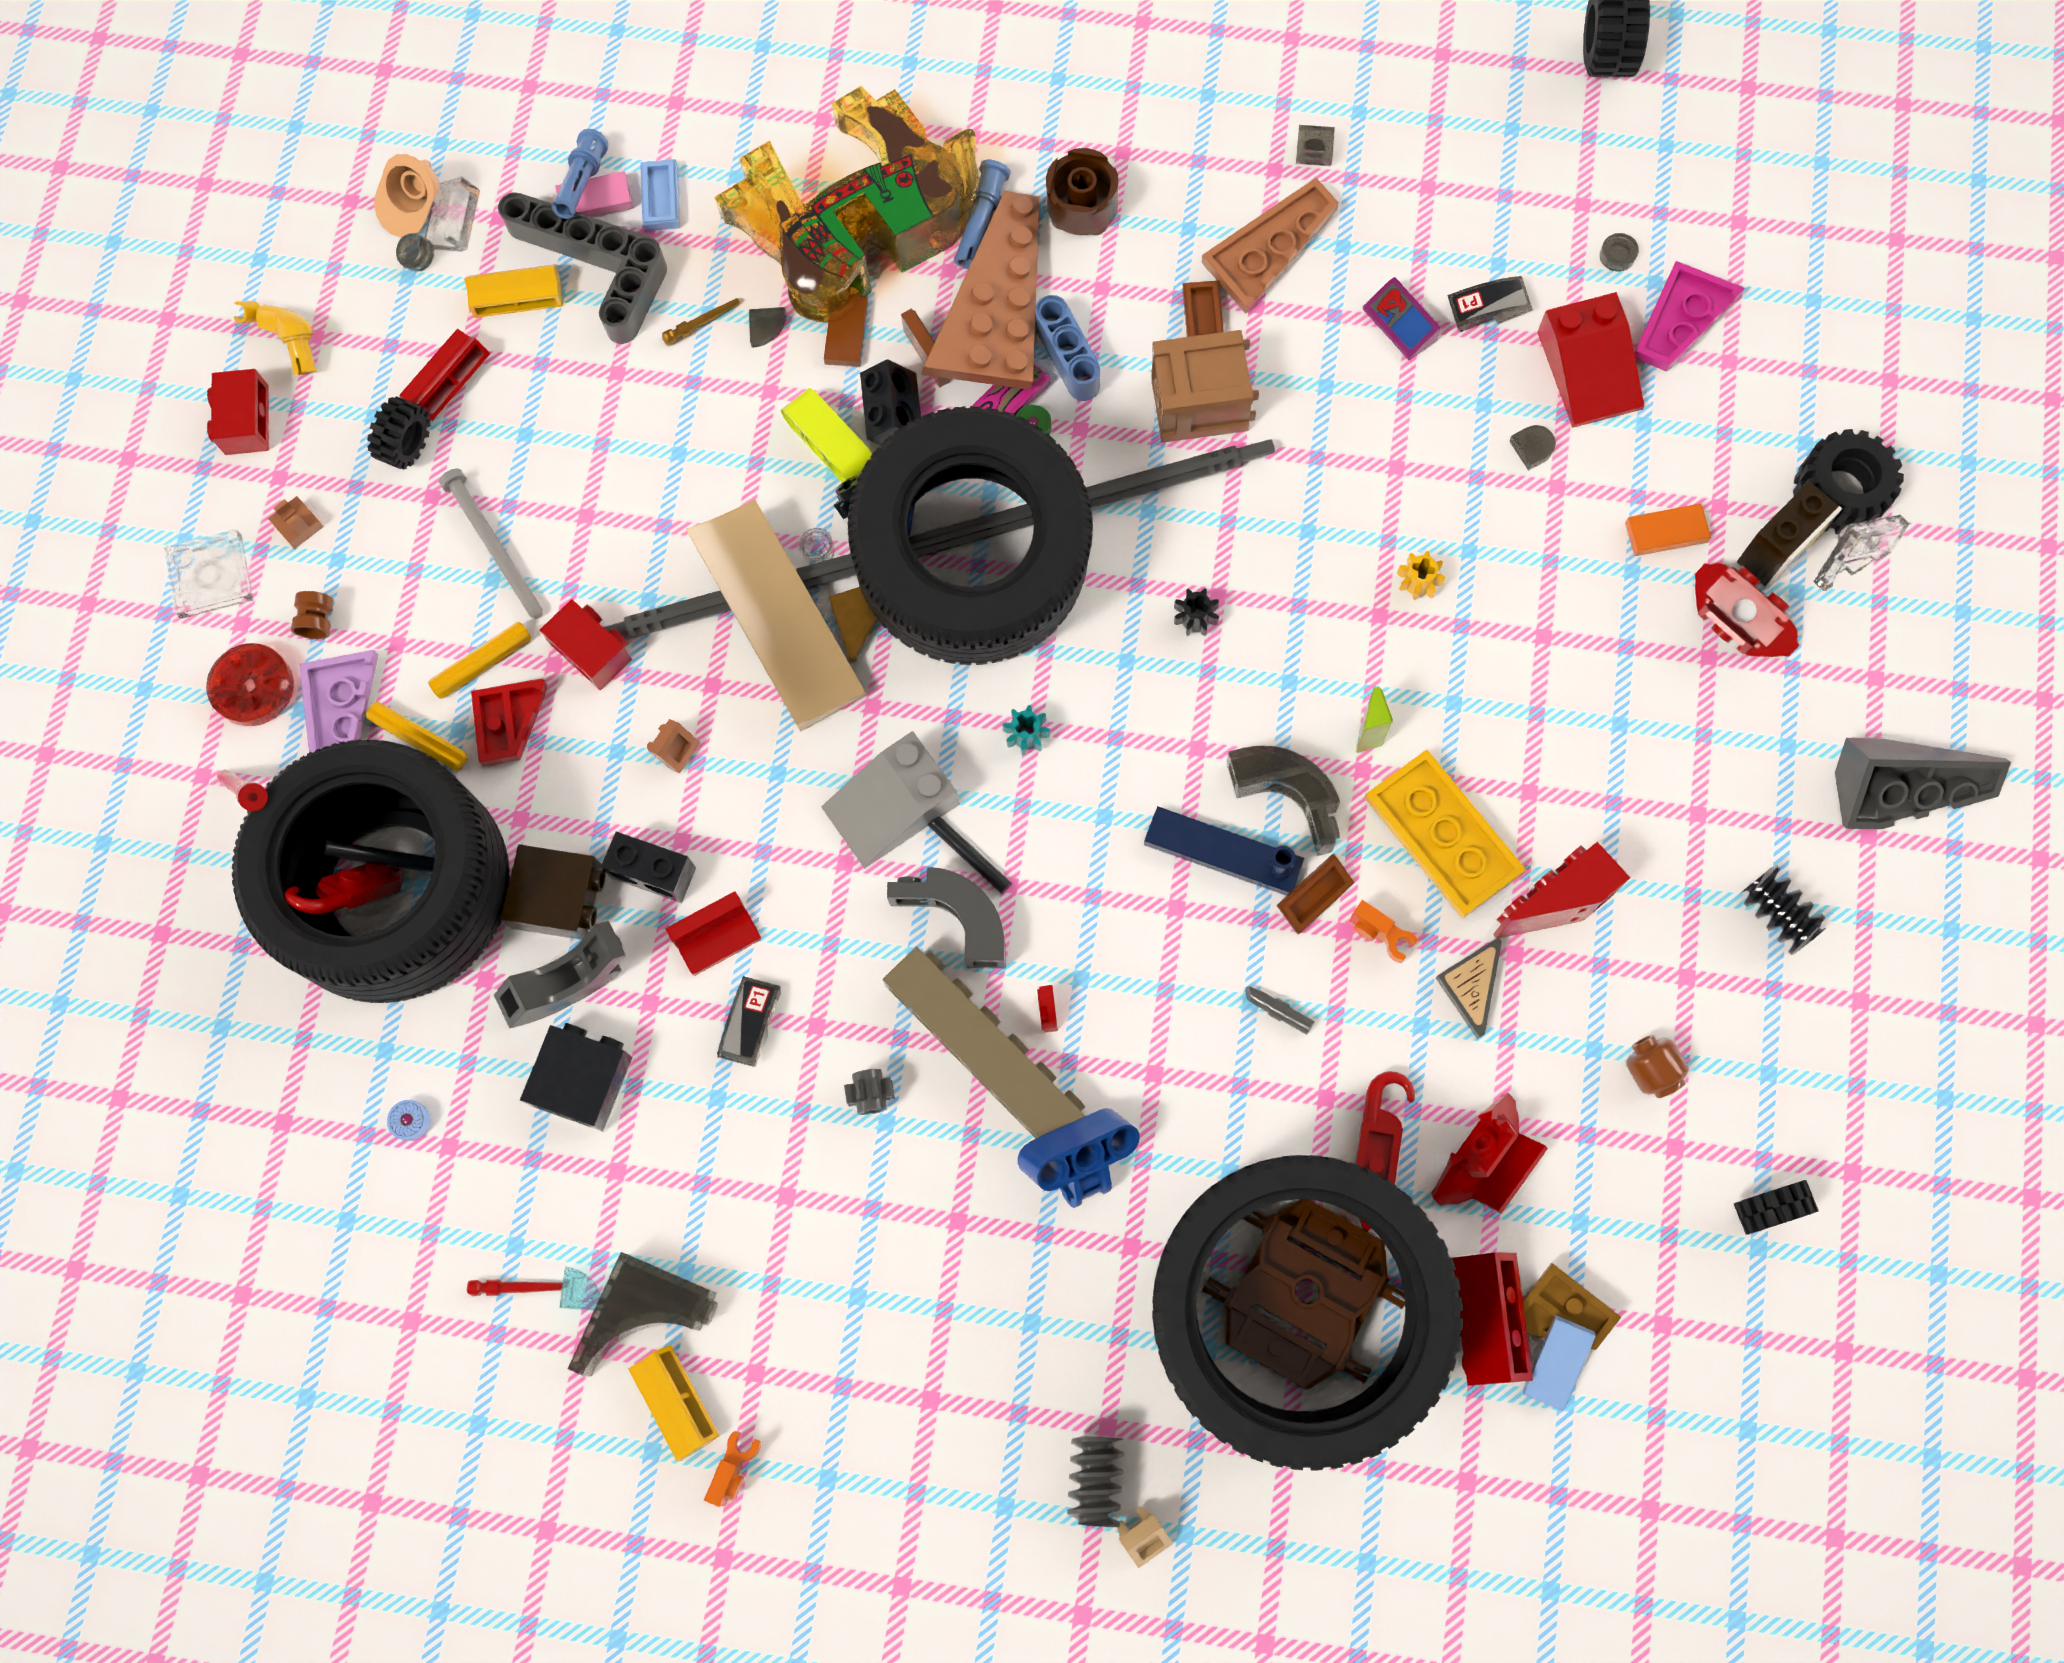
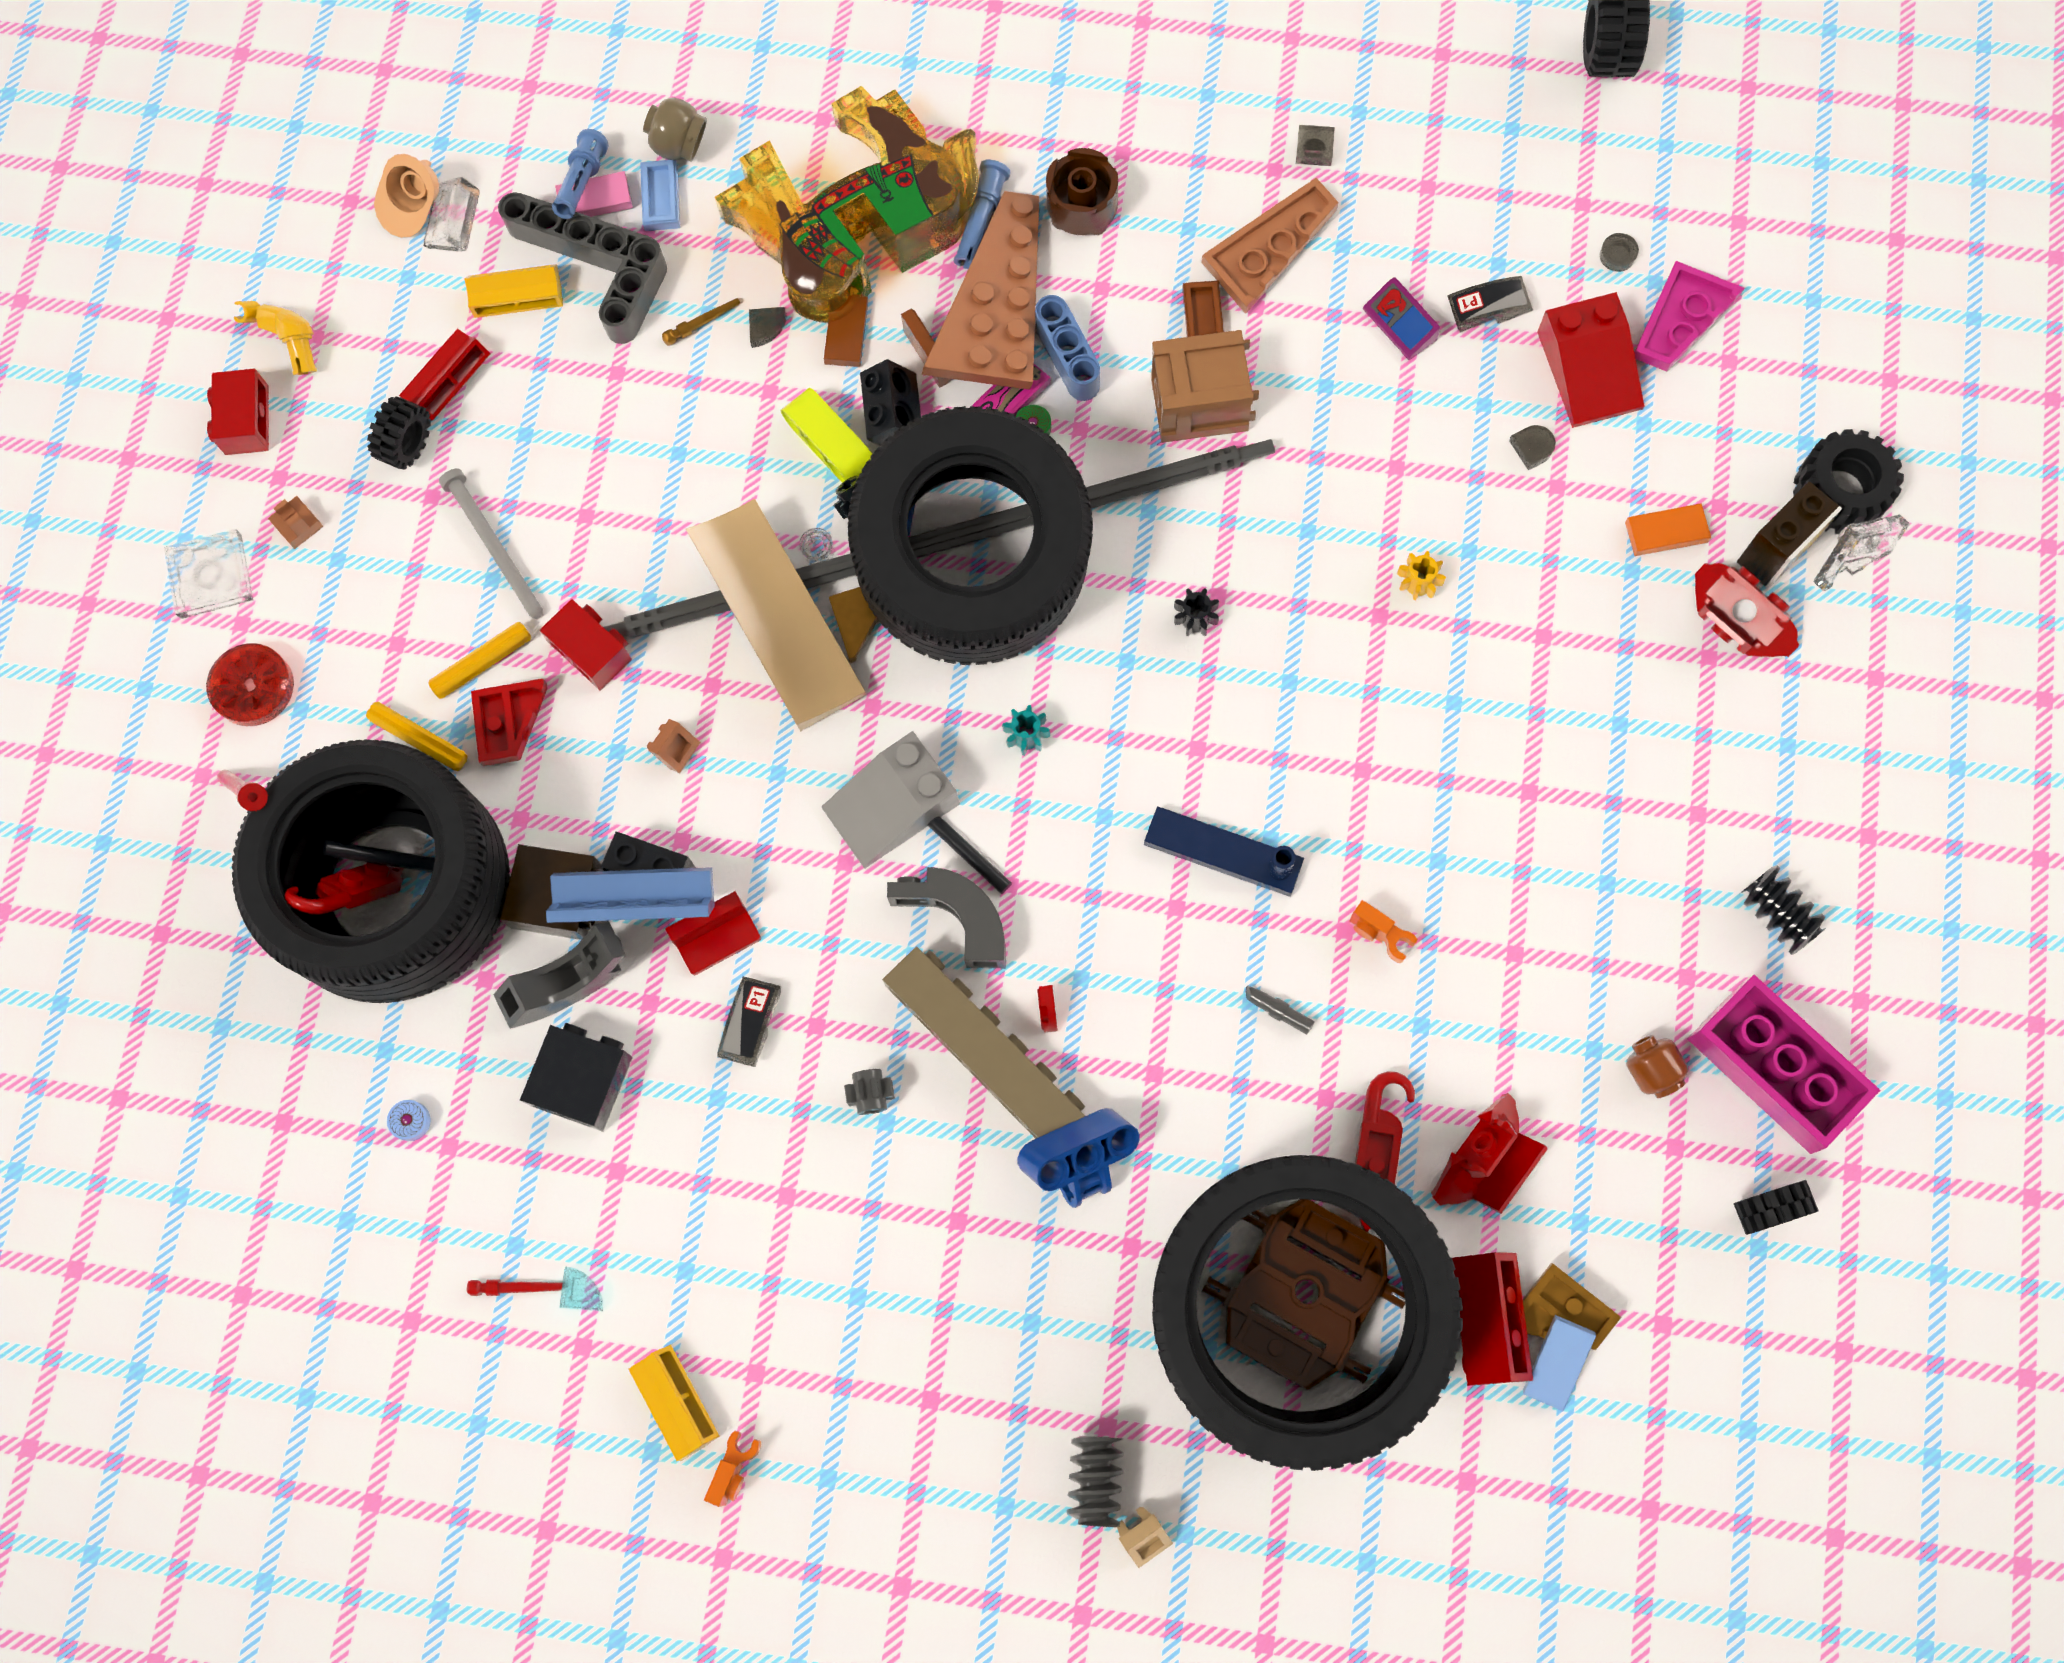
(312, 615): dark orange wheel -> none
(336, 697): lavender wing -> none
(414, 252): clear smoke tile -> none
(631, 895): none -> medium blue fence
(636, 1299): clear smoke arch -> none
(674, 129): none -> dark tan piece
(876, 255): clear smoke tile -> none
(1293, 775): clear smoke arch -> none
(1315, 893): dark orange tile -> none
(1375, 722): lime slope -> none
(1444, 833): yellow plate -> none
(1471, 985): tile -> none
(1571, 896): red slope -> none
(1783, 1065): none -> dark pink brick
(1897, 779): dark grey wedge -> none

